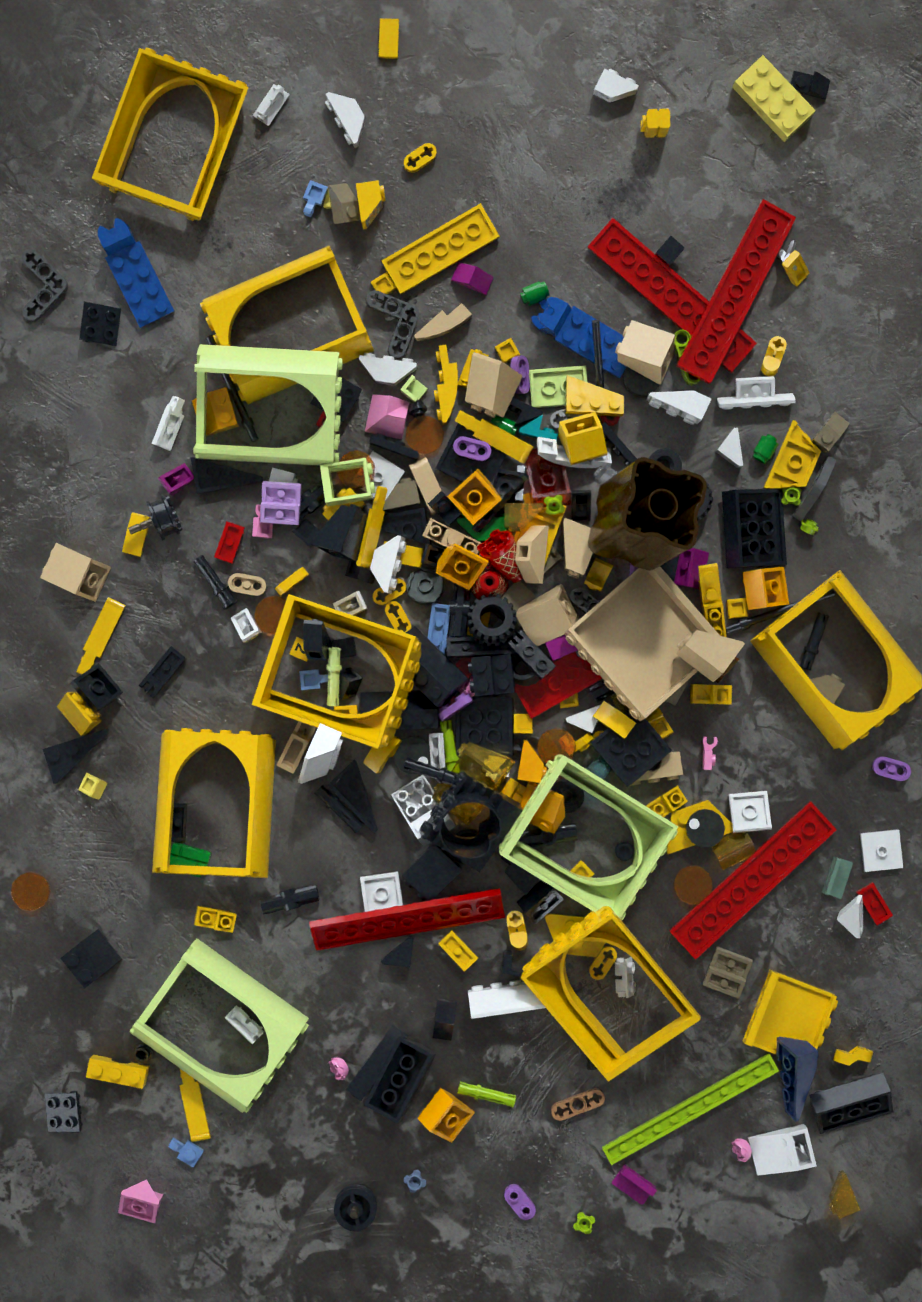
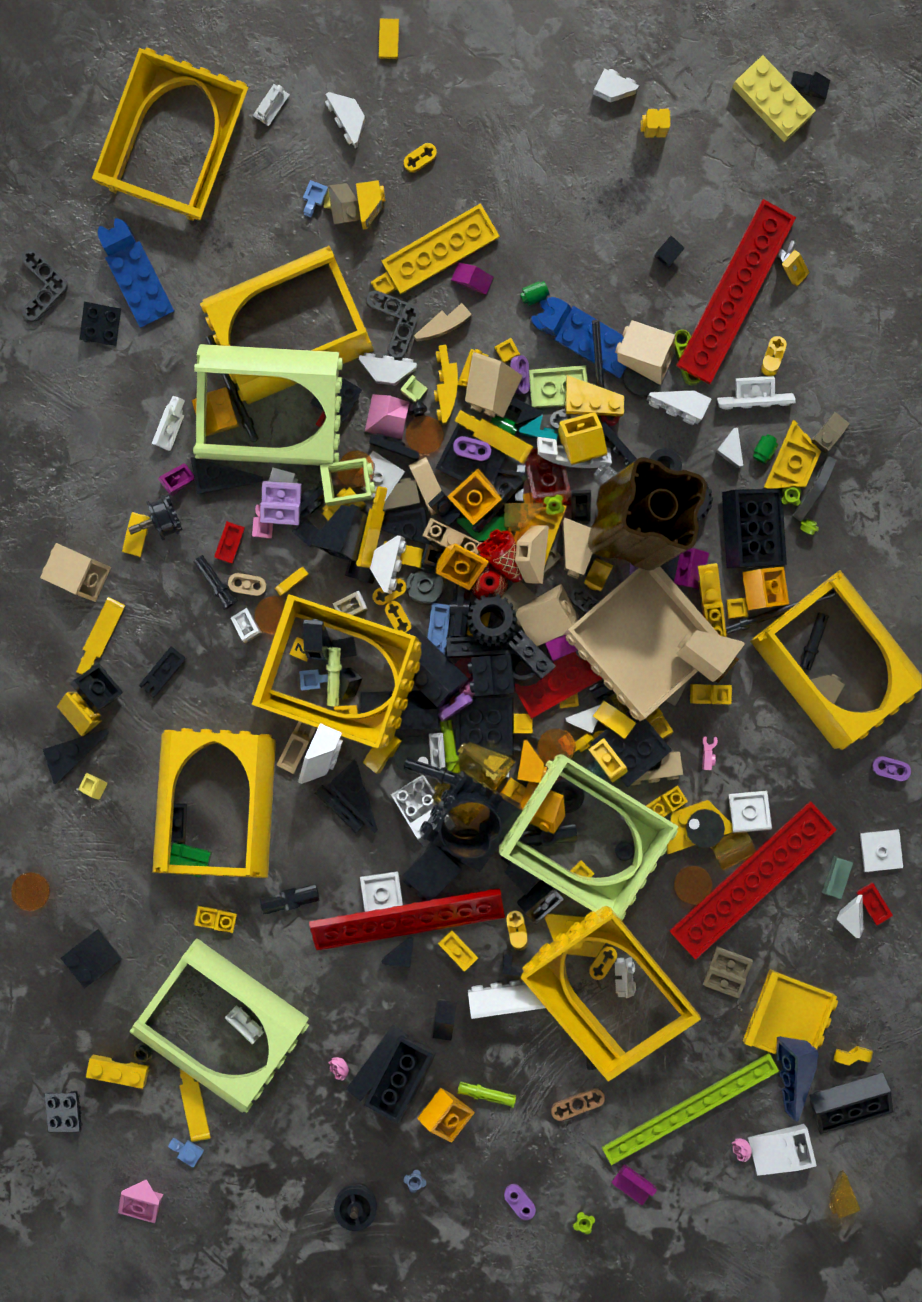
(608, 760): none -> yellow slope
(660, 285): red plate -> none

